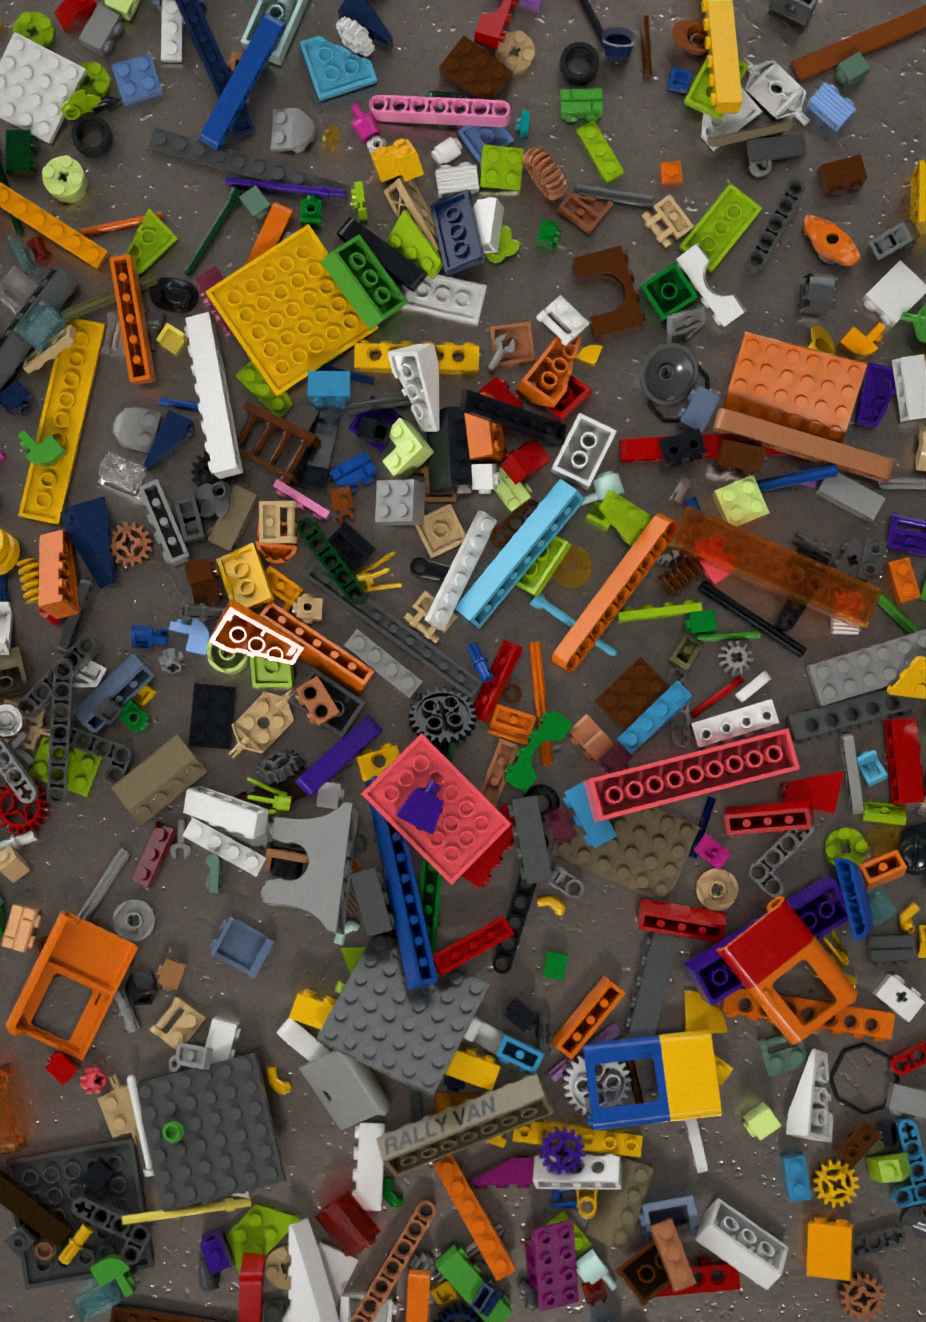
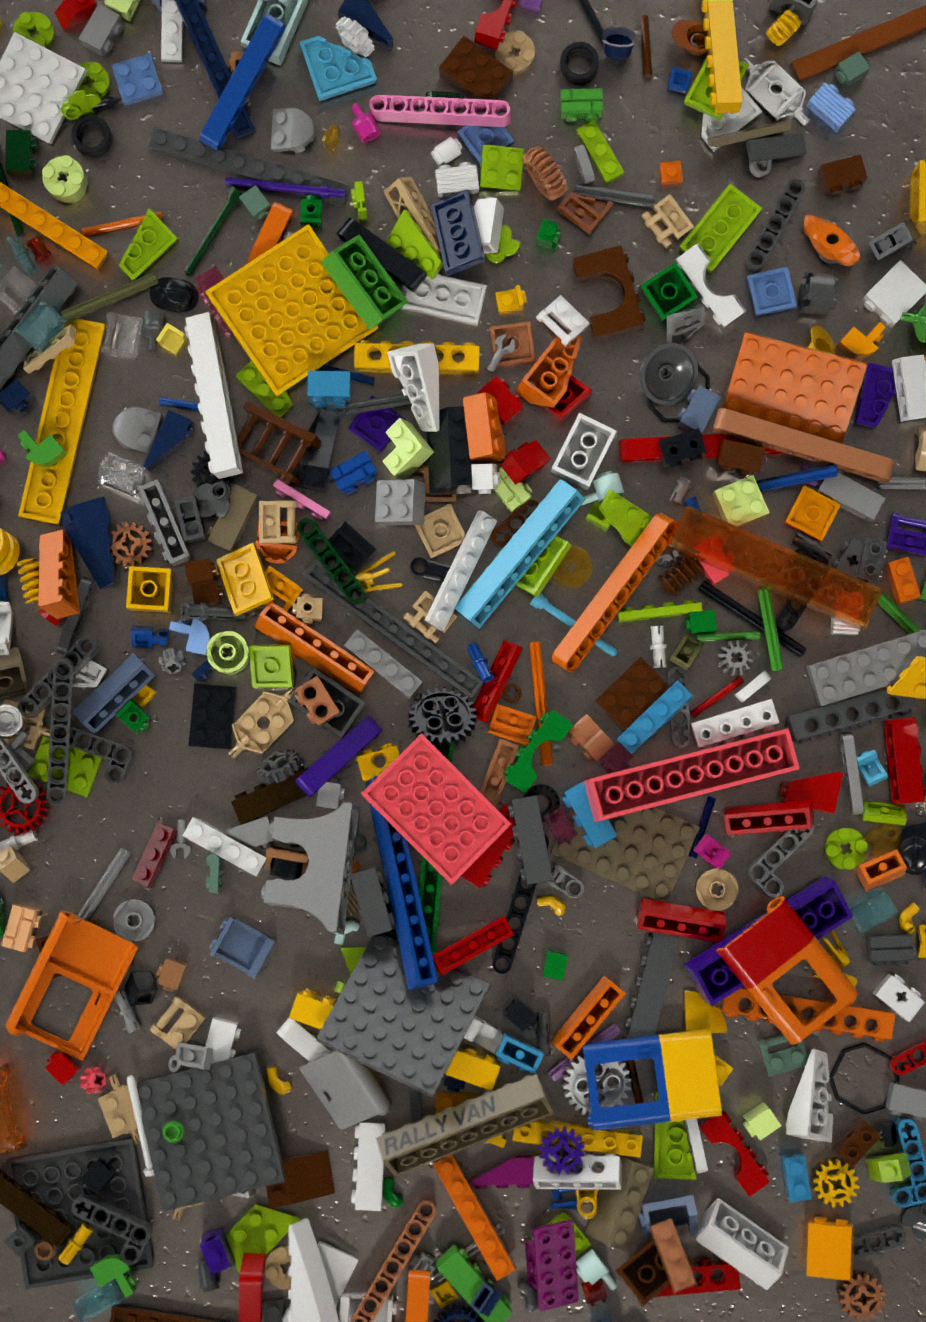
(108, 710): dark grey tile -> none
(132, 319): orange brick -> none
(150, 589): none -> yellow brick
(159, 779): dark tan slope -> none
(203, 672): none -> dark blue plate
(226, 811): white brick -> none
(227, 1205): light yellow bar -> none
(250, 634): orange wedge -> none
(281, 802): lime plant -> none
(306, 1179): none -> reddish brown slope
(342, 502): dark orange plate -> none
(348, 1224): clear red brick -> none
(374, 431): black brick -> none
(376, 140): white plate -> none
(397, 160): yellow brick -> none
(422, 808): dark purple torso -> none
(510, 300): none -> yellow bracket
(512, 417): black plate -> none
(523, 124): teal plate -> none
(583, 164): none -> light grey beam
(589, 354): yellow tile -> none
(658, 646): none -> white pin
(672, 1151): none -> lime wing
(748, 1174): none -> red arch
(770, 630): none -> bright green axle
(771, 291): none -> medium blue plate
(783, 27): none -> yellow gear
(812, 513): none -> light orange plate
(855, 898): blue brick -> none

